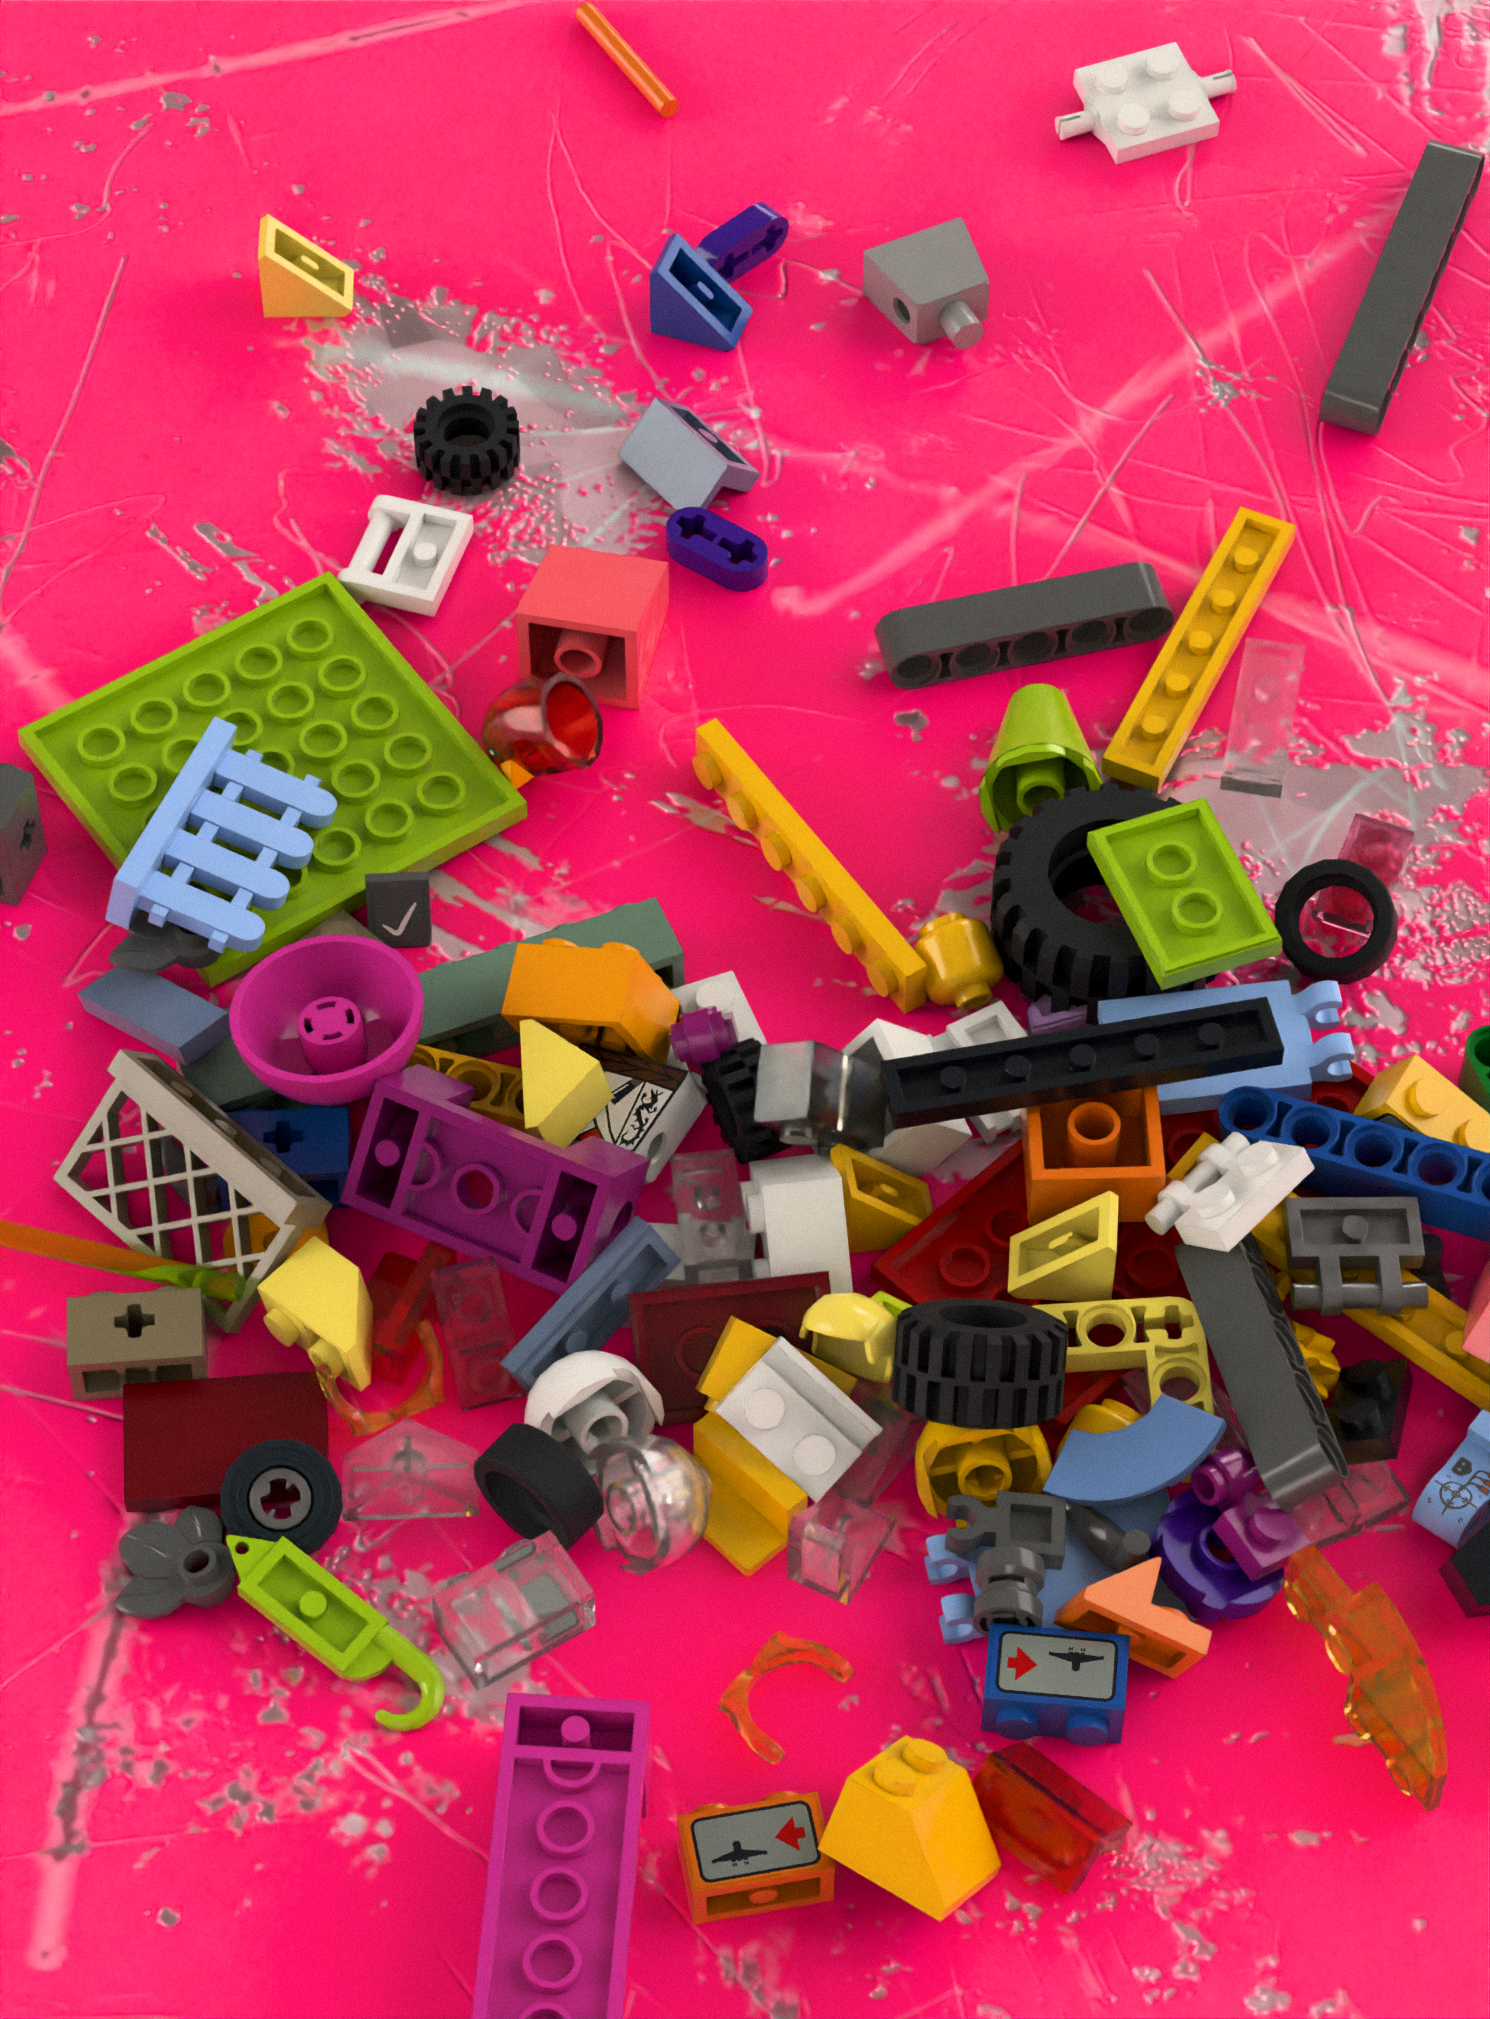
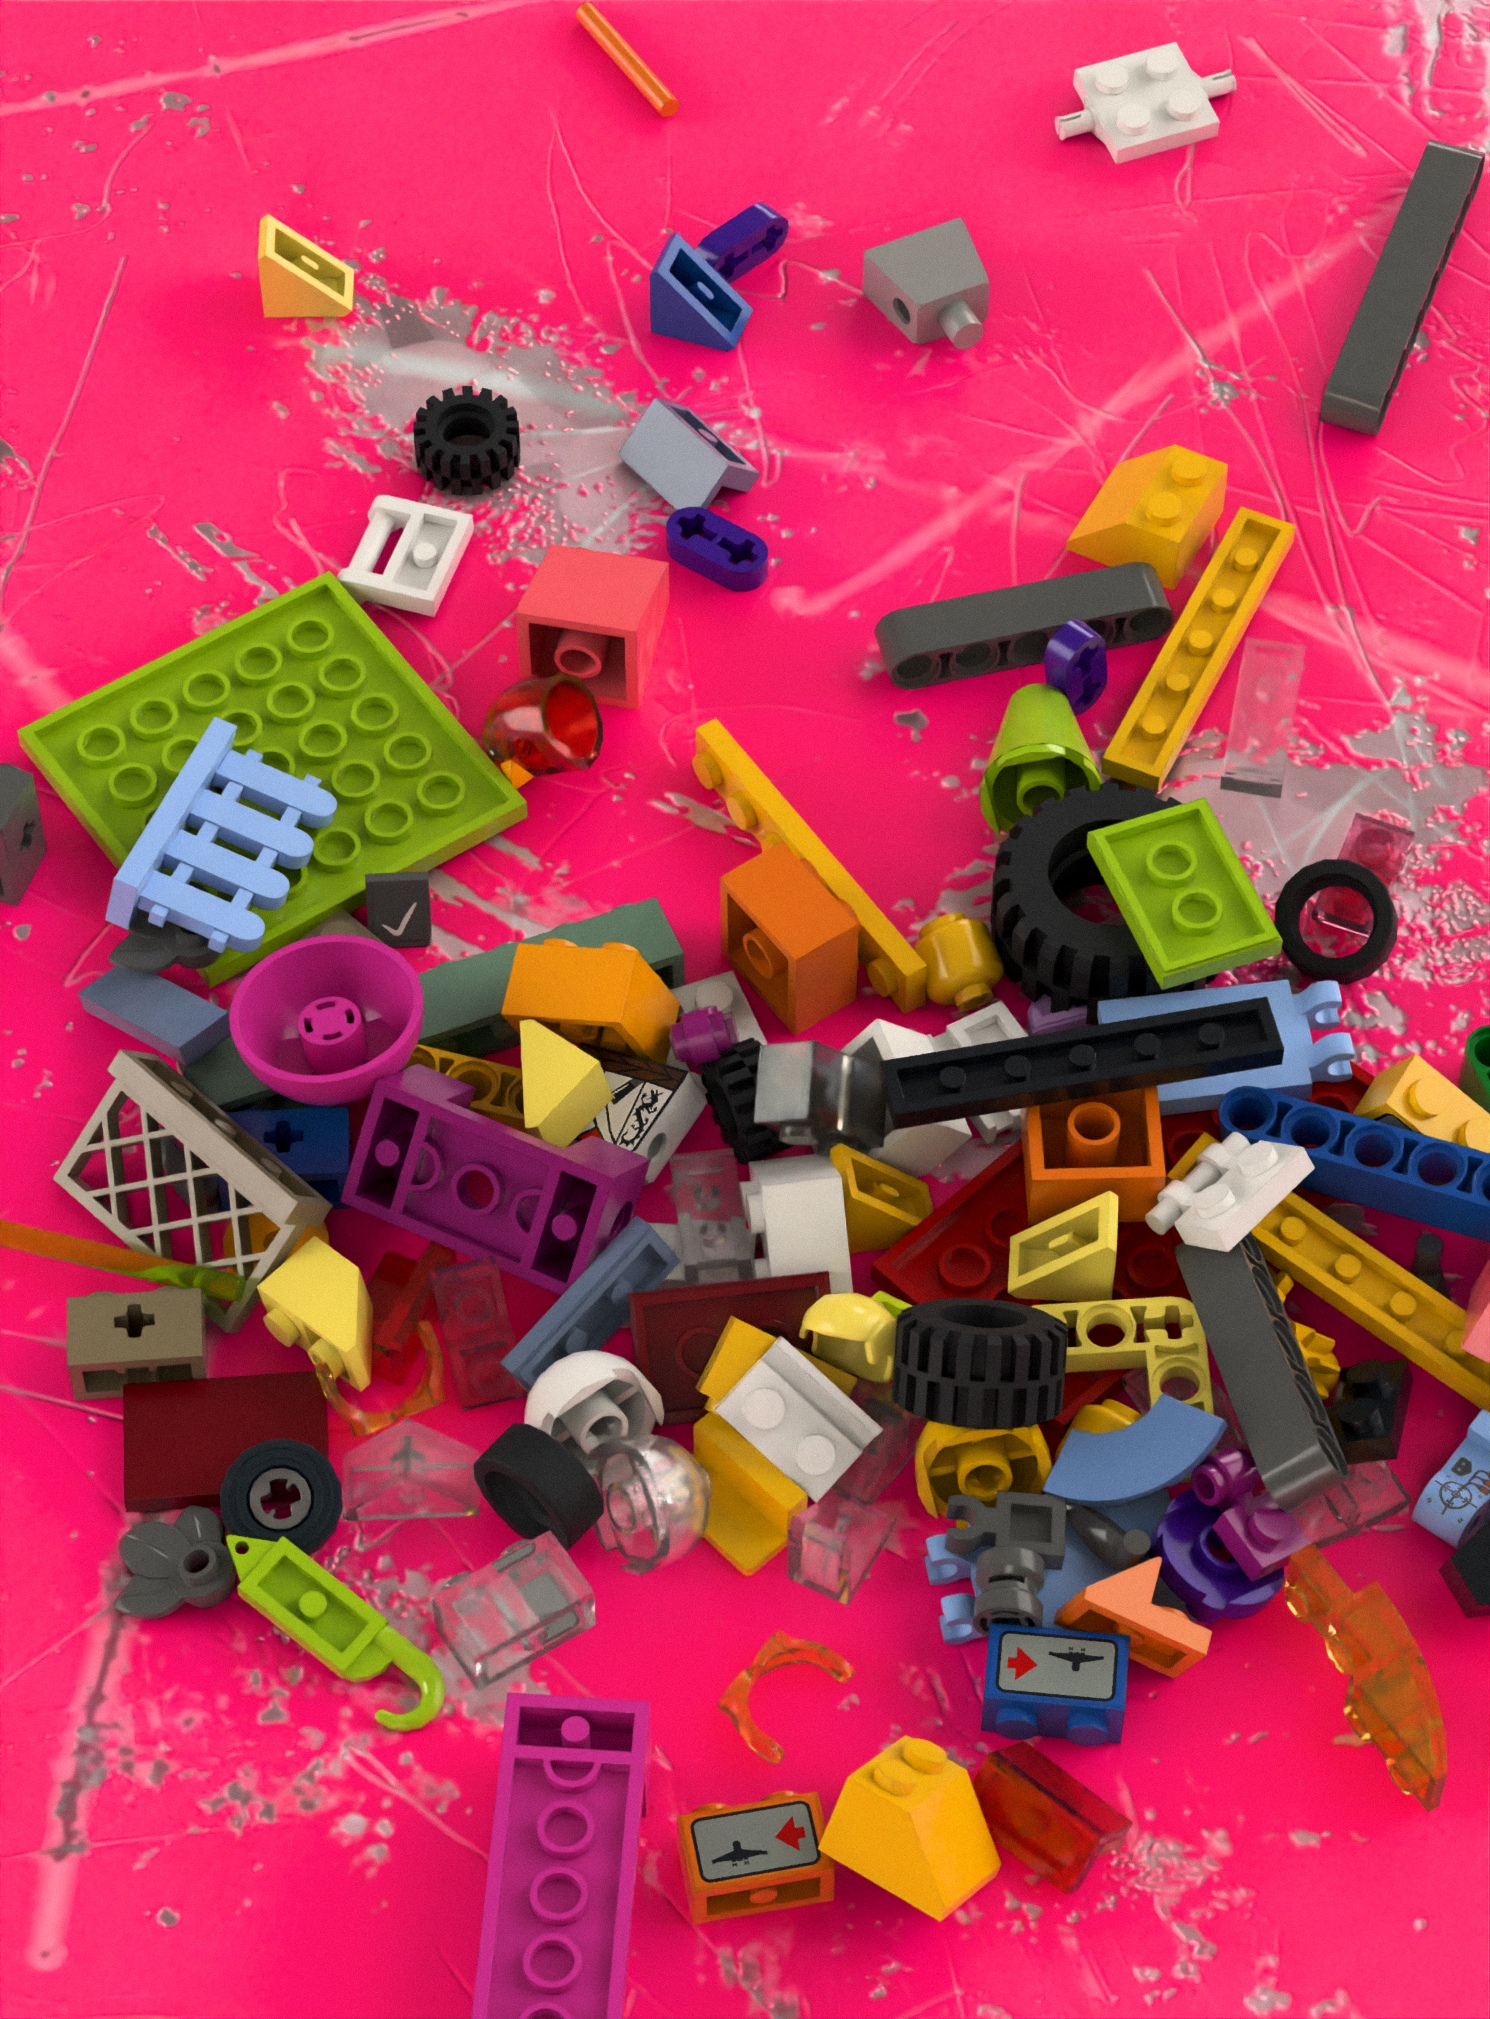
(789, 937): none -> orange brick
(1077, 664): none -> dark purple beam
(1154, 512): none -> yellow slope
(1354, 1235): flat silver plate -> none

